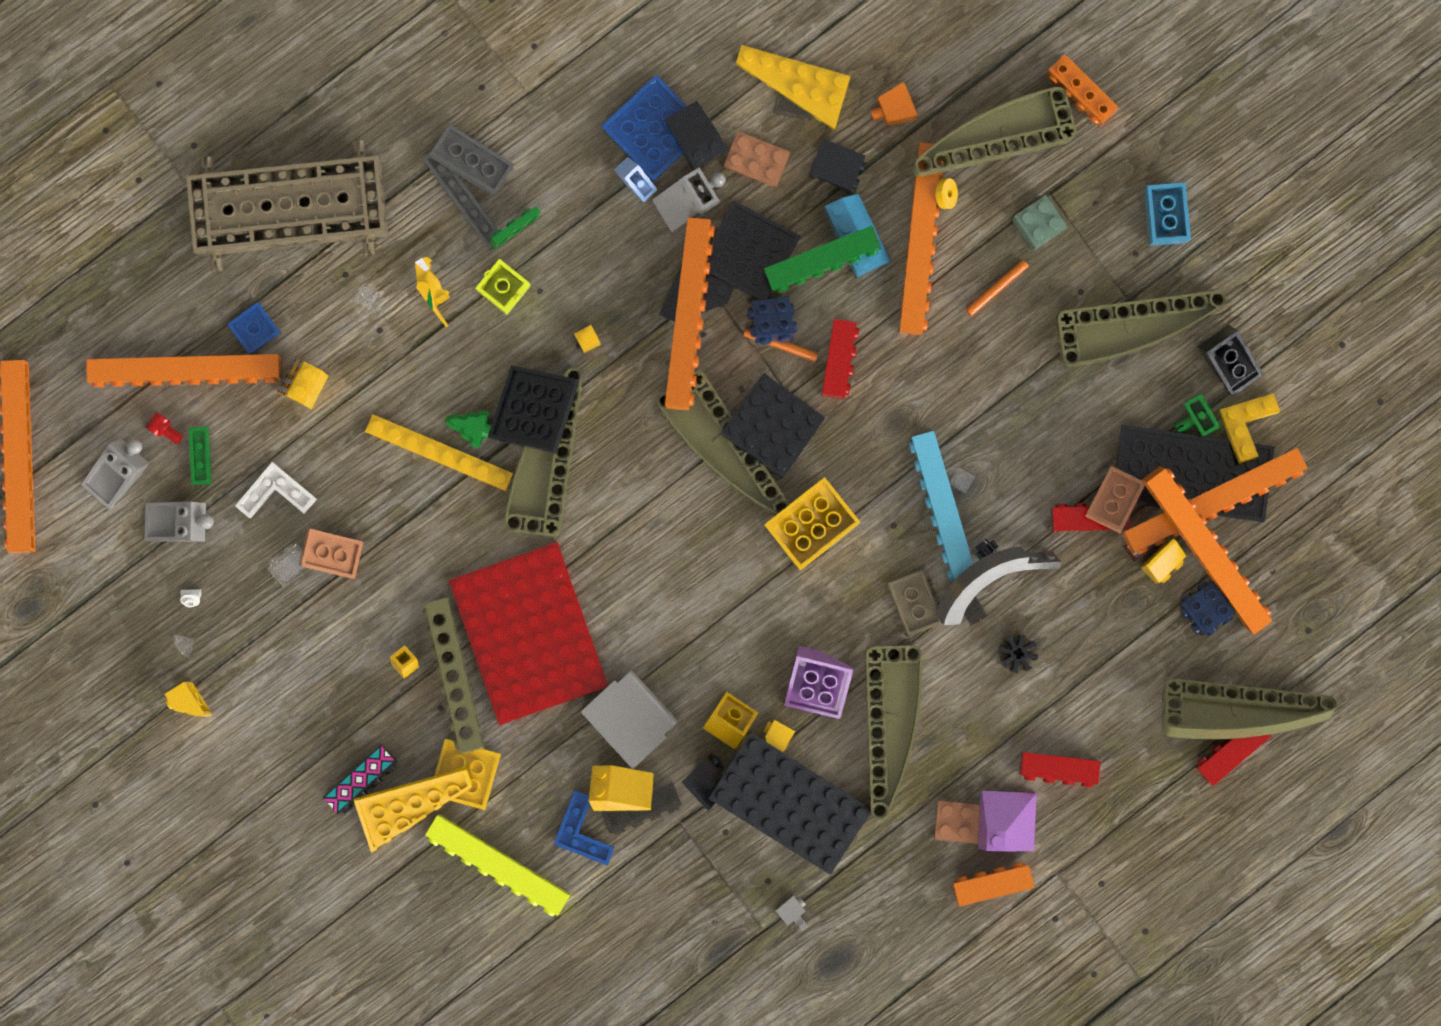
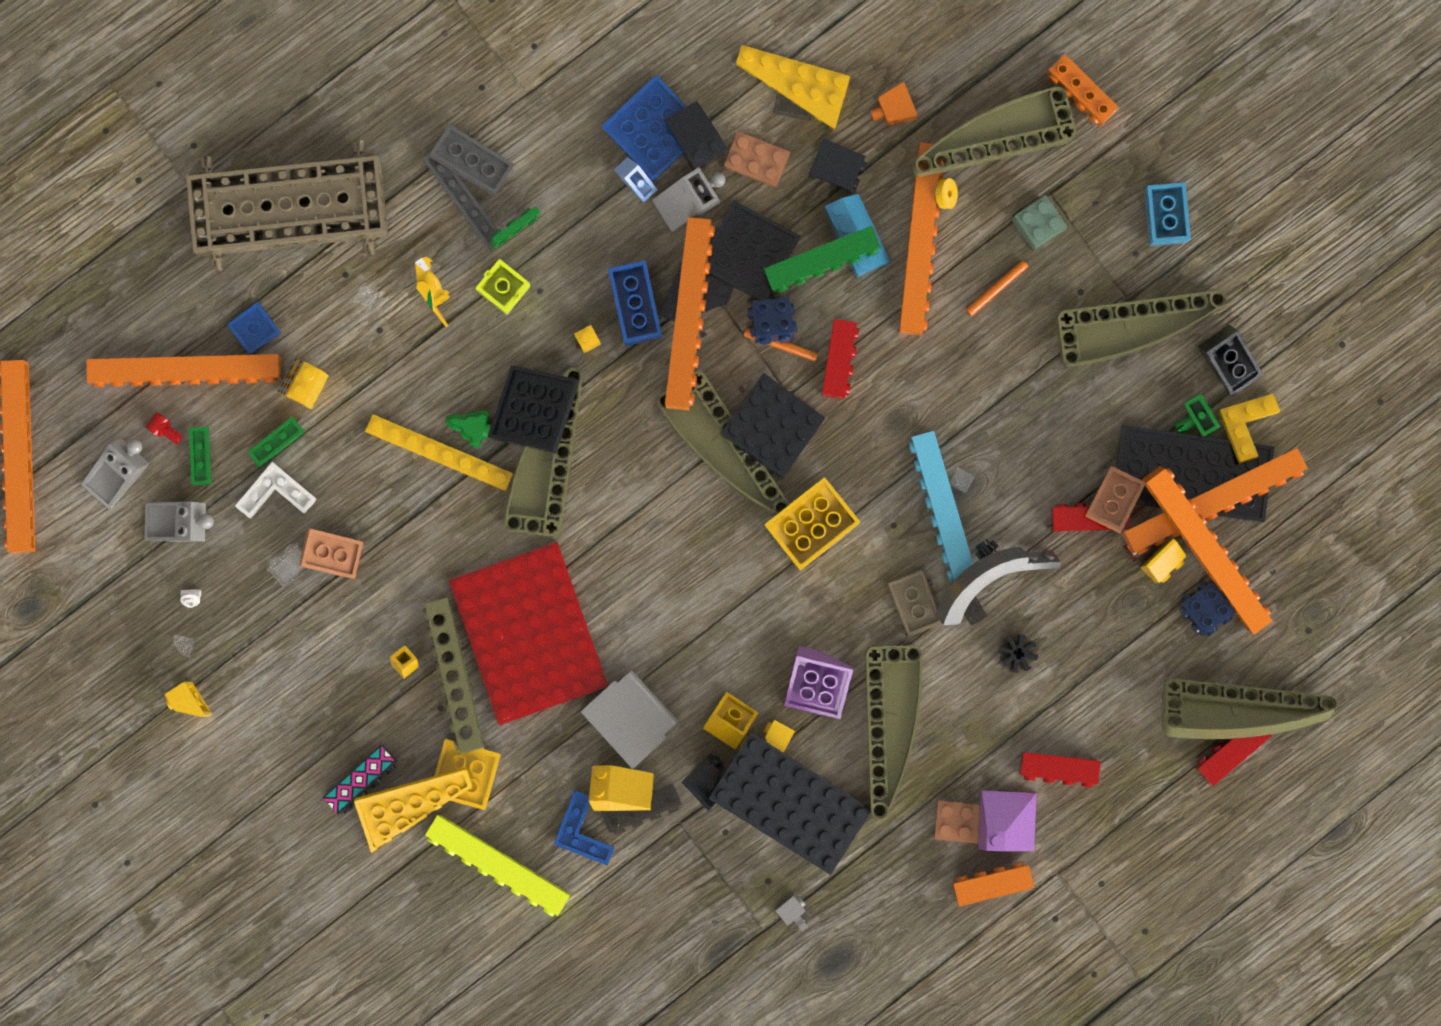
(276, 442): none -> green plate
(635, 303): none -> blue brick

